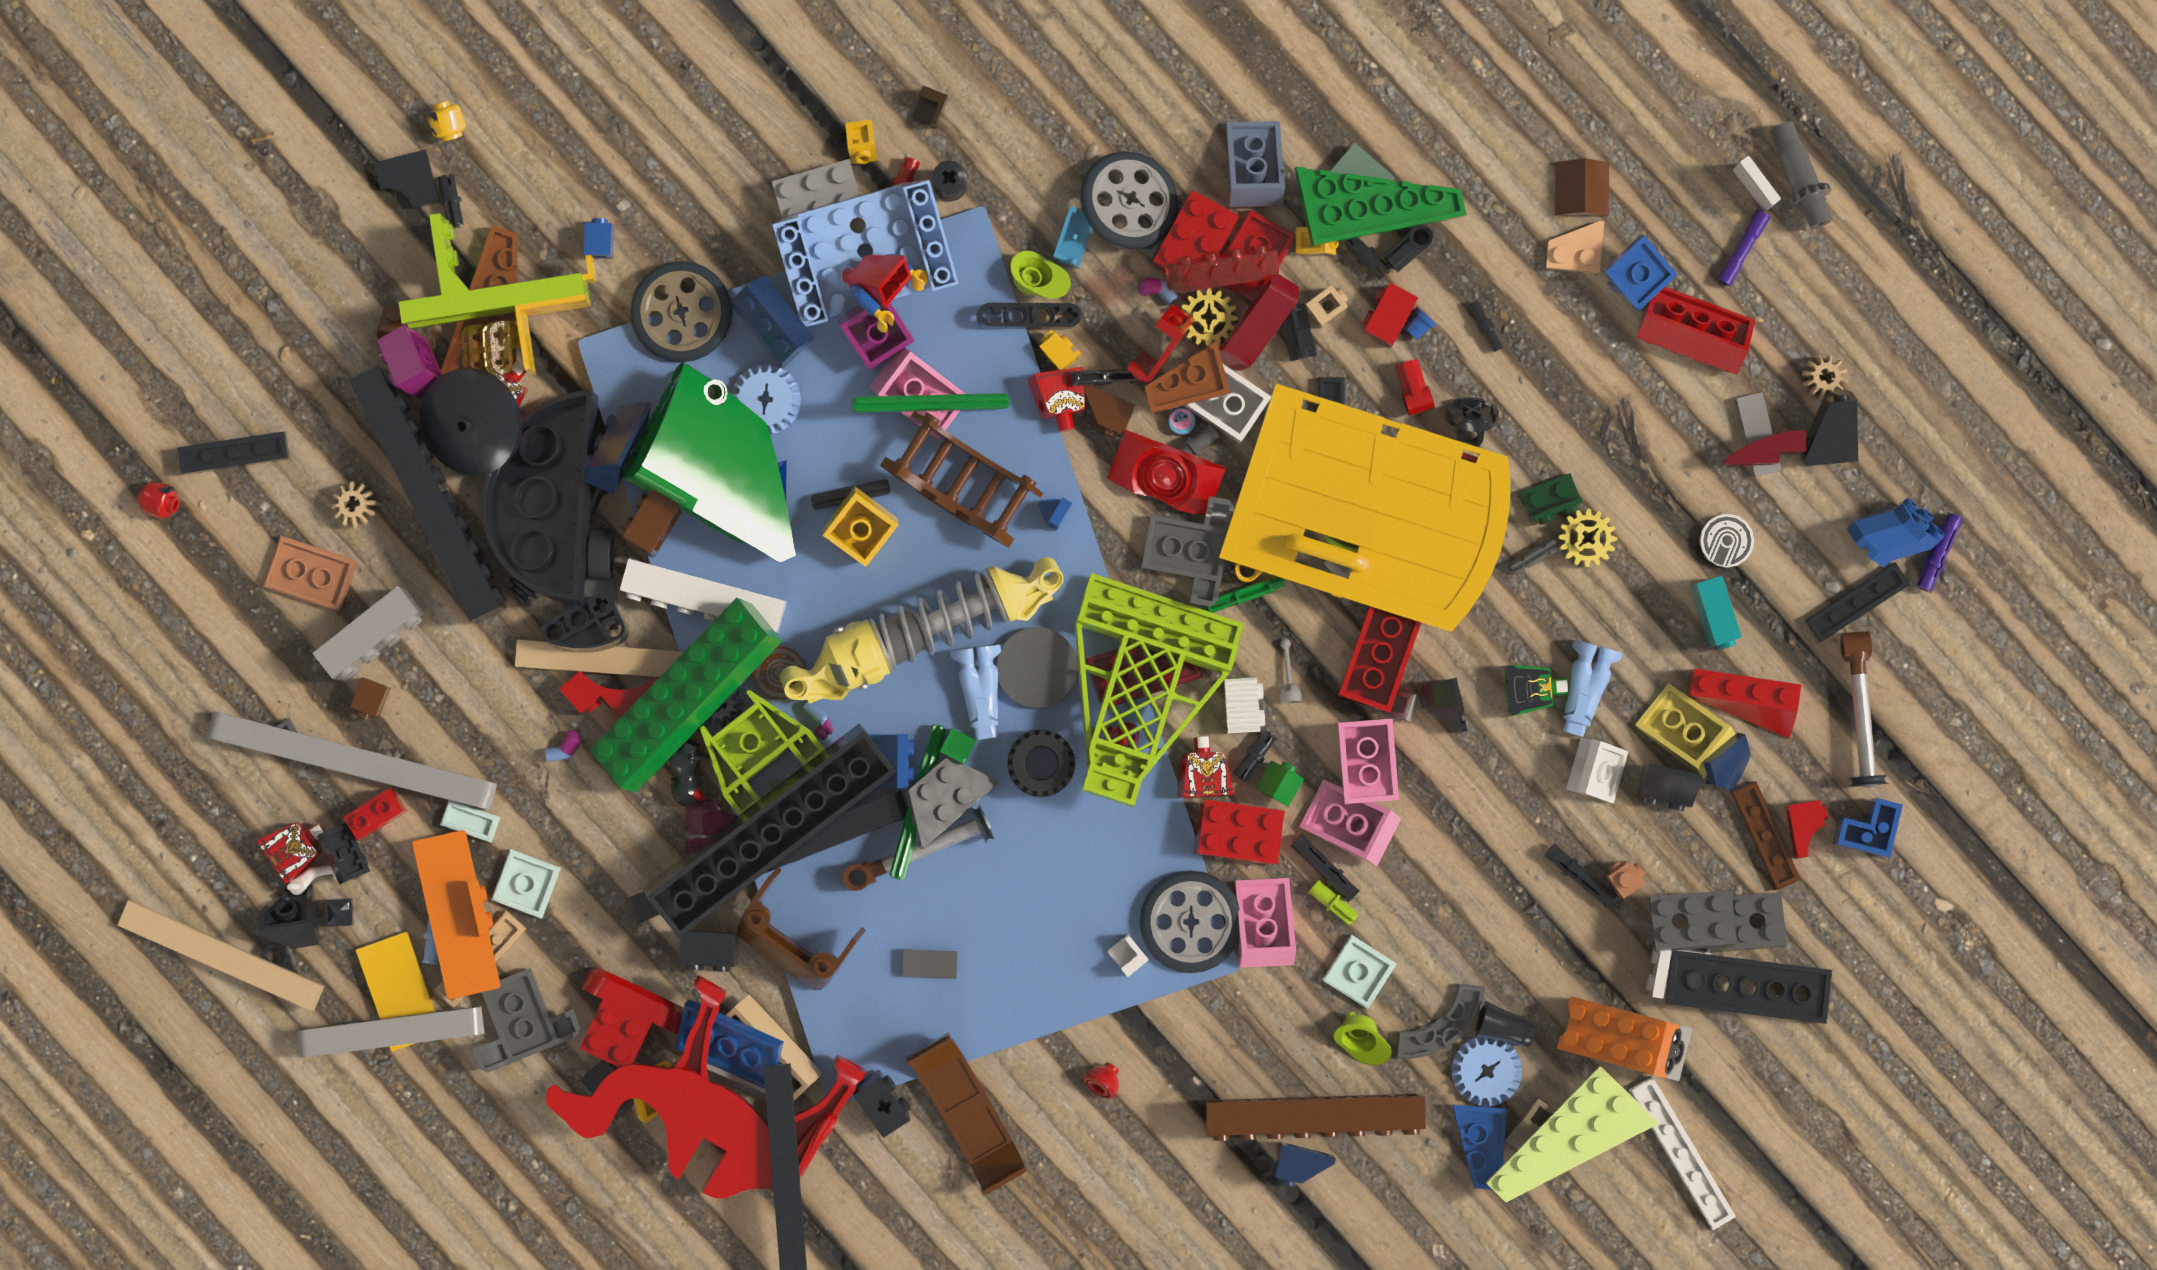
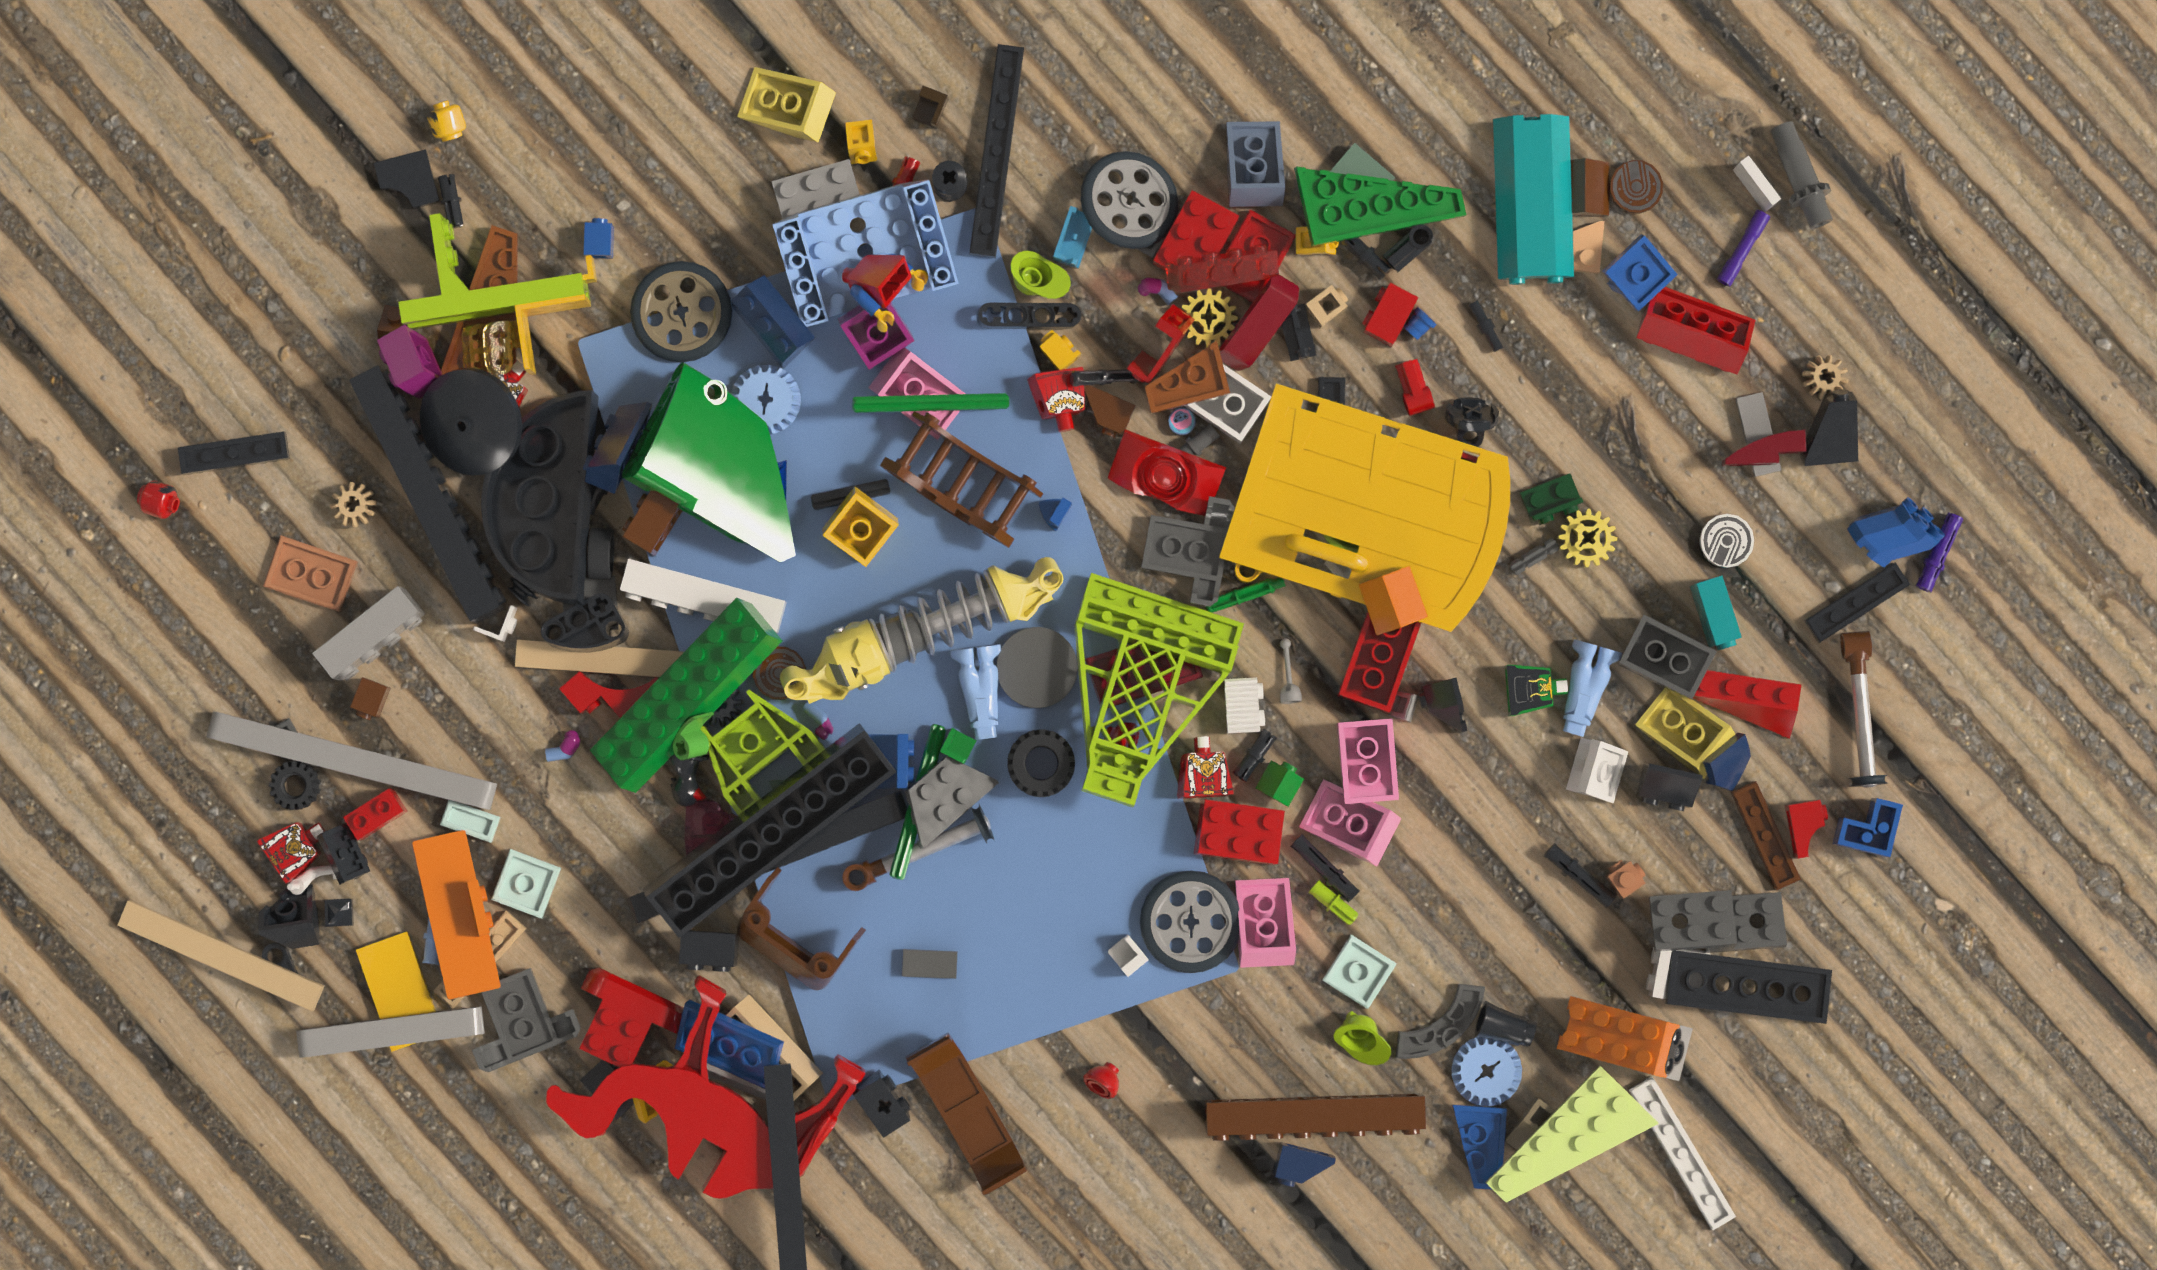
(278, 785): none -> black tyre
(508, 626): none -> white bracket
(690, 740): none -> bright green panel
(787, 104): none -> light yellow slope
(996, 151): none -> black tile
(1393, 600): none -> orange slope
(1533, 198): none -> teal panel
(1636, 187): none -> tile
(1667, 657): none -> dark grey slope

